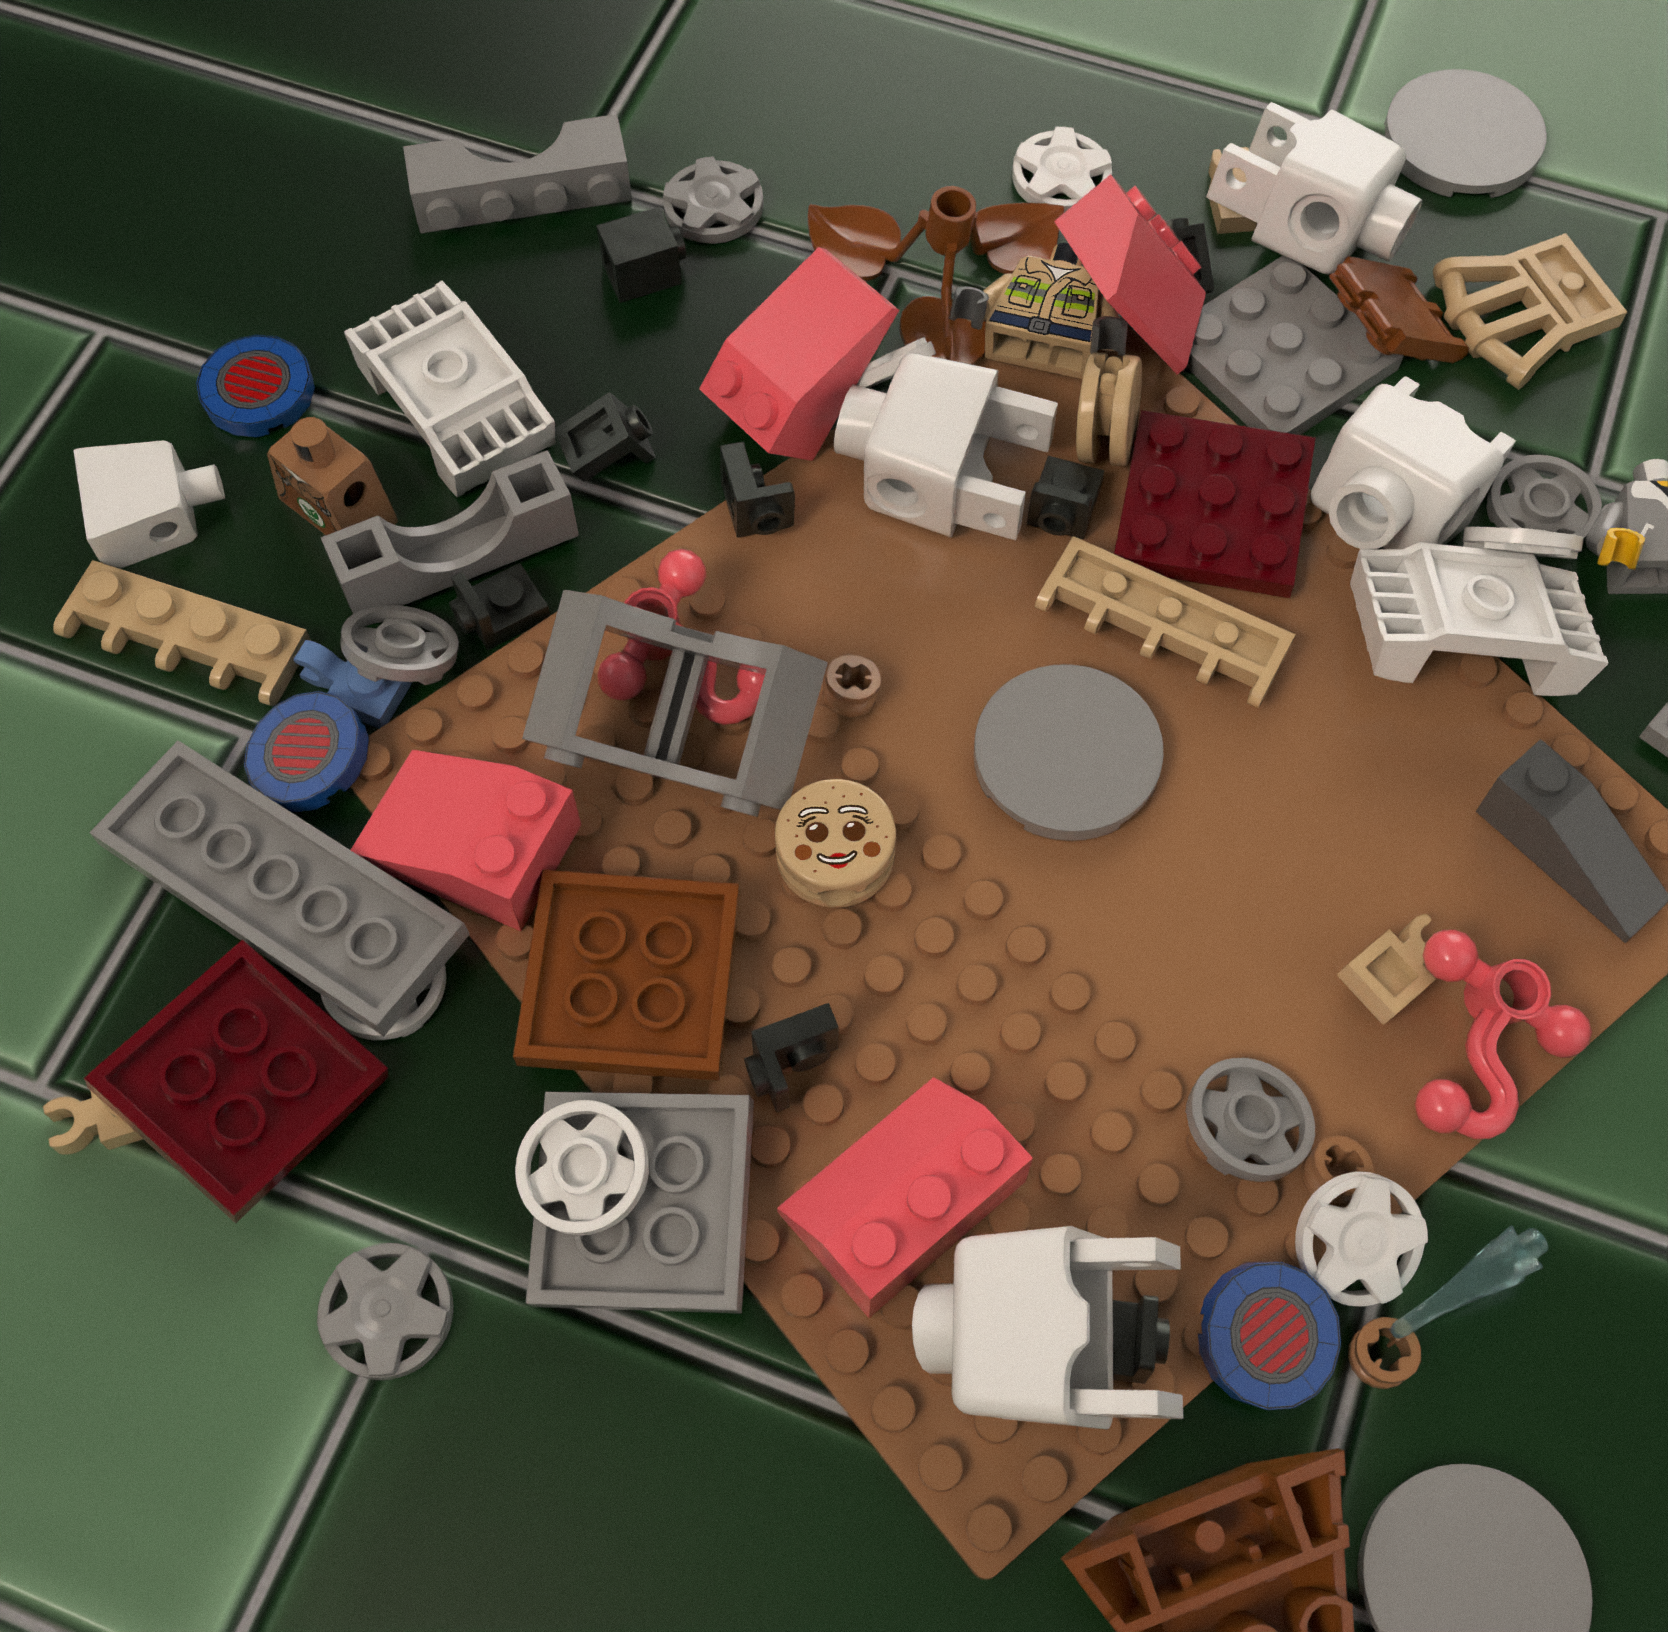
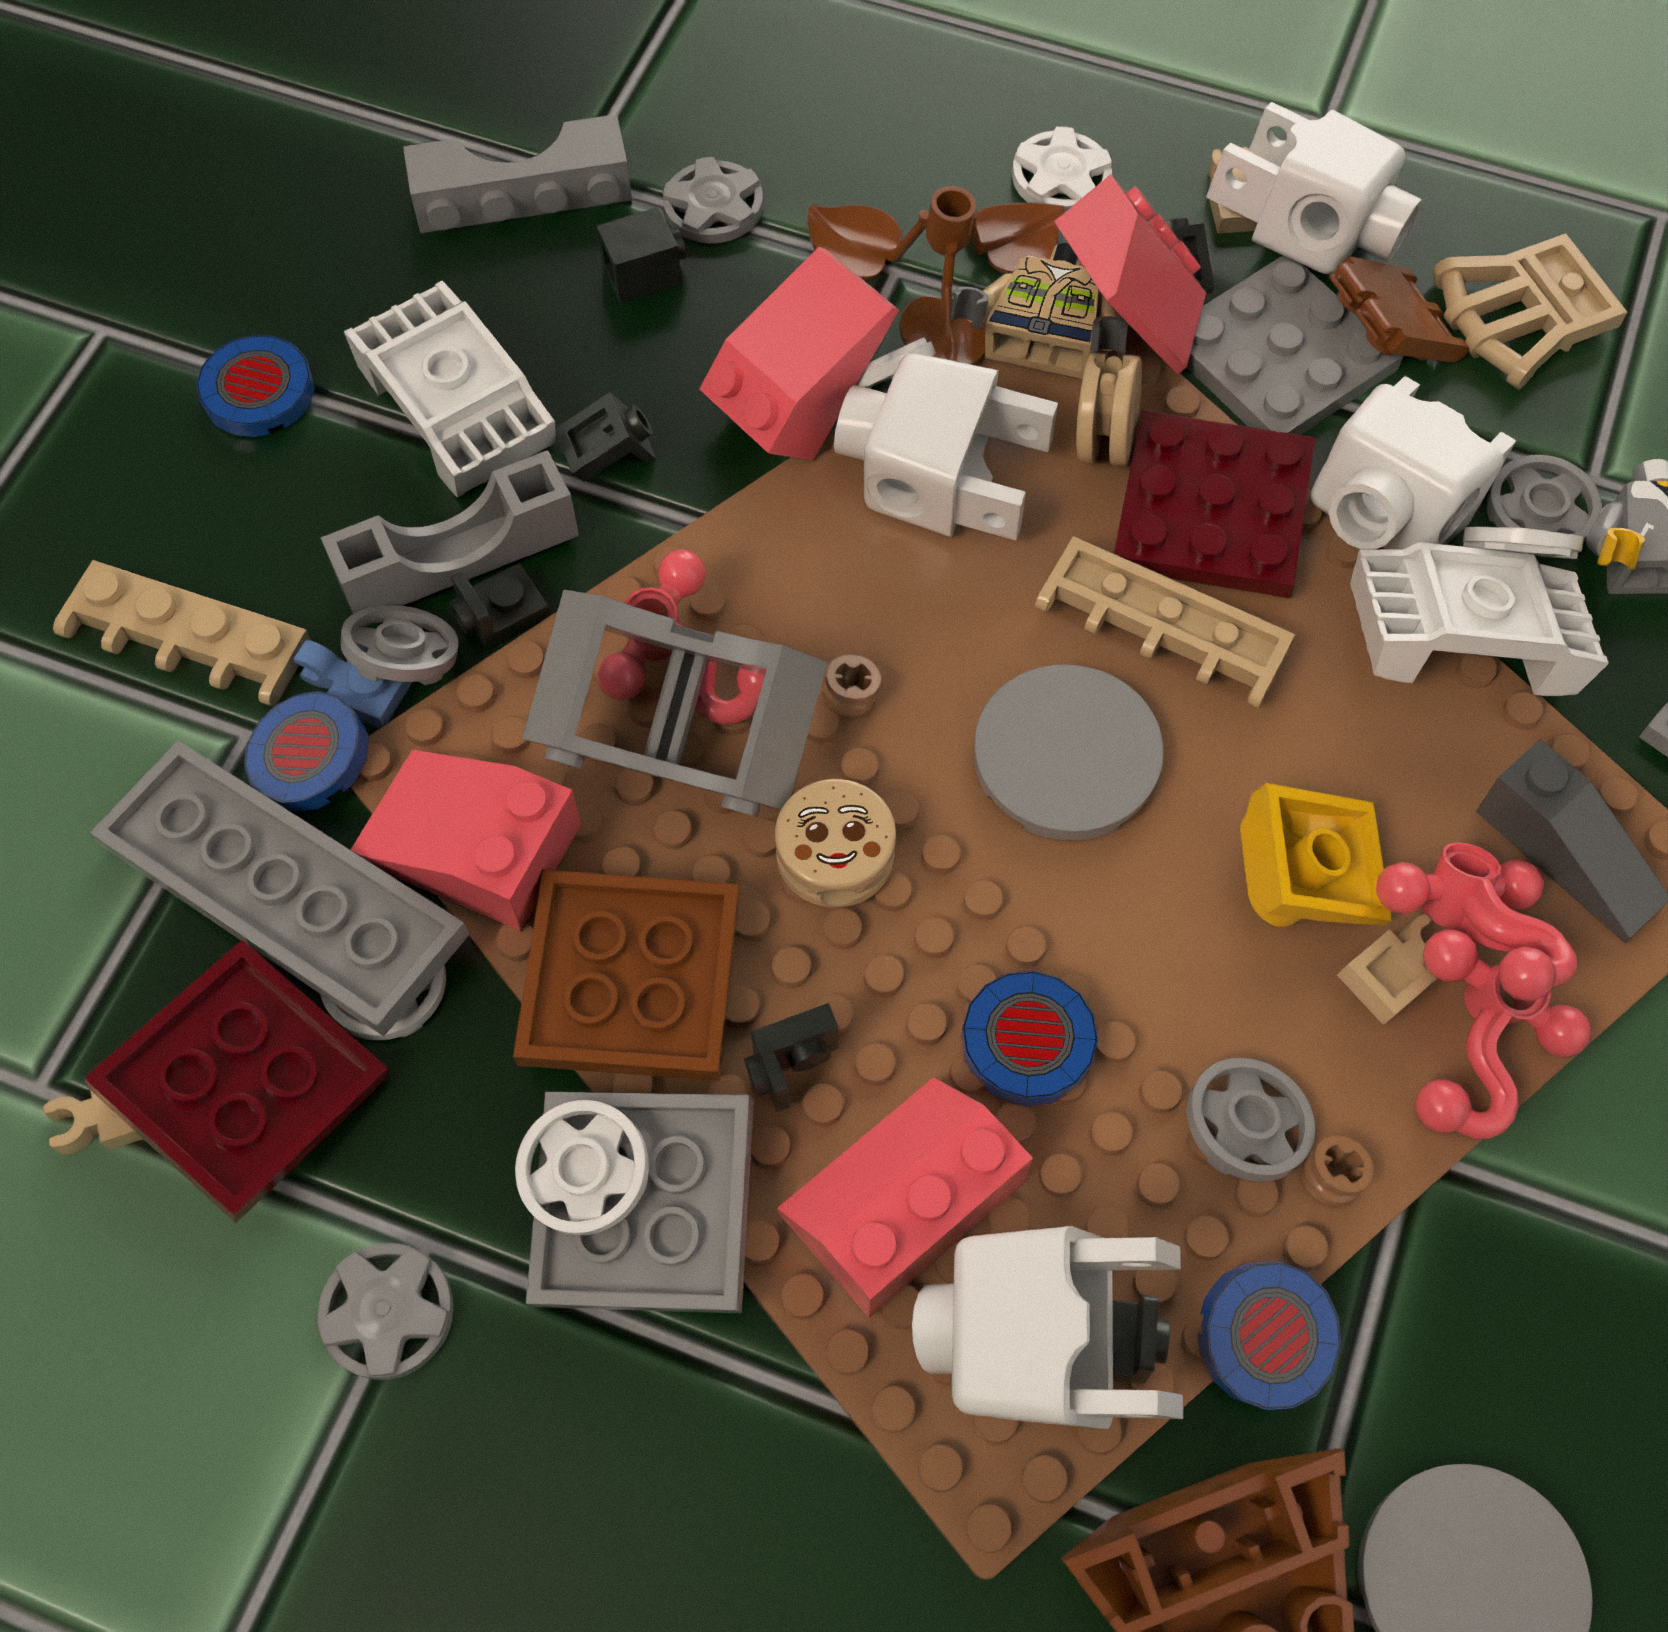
(140, 499): white torso -> none
(315, 471): medium nougat torso -> none
(751, 503): pearl dark grey bracket -> none
(1029, 1038): none -> tile
(1064, 497): pearl dark grey bracket -> none
(1312, 857): none -> yellow slope
(1361, 1238): white wheel -> none
(1368, 1370): medium nougat bush -> none
(1466, 133): light grey tile -> none
(1476, 896): none -> coral piece
(1494, 1268): clear light blue piece -> none

